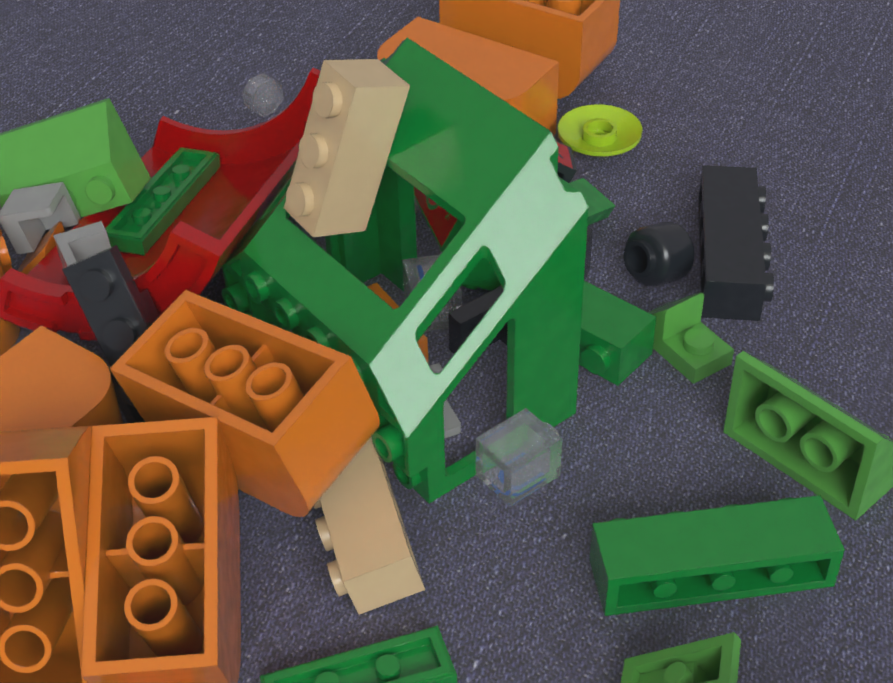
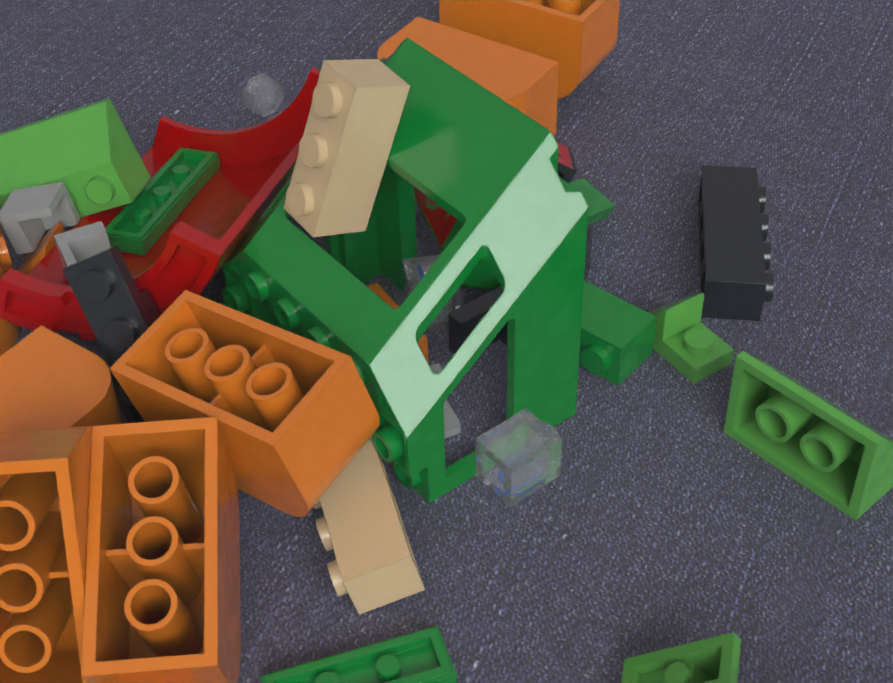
(600, 130): lime dish -> none
(659, 253): black head -> none
(714, 555): green brick -> none

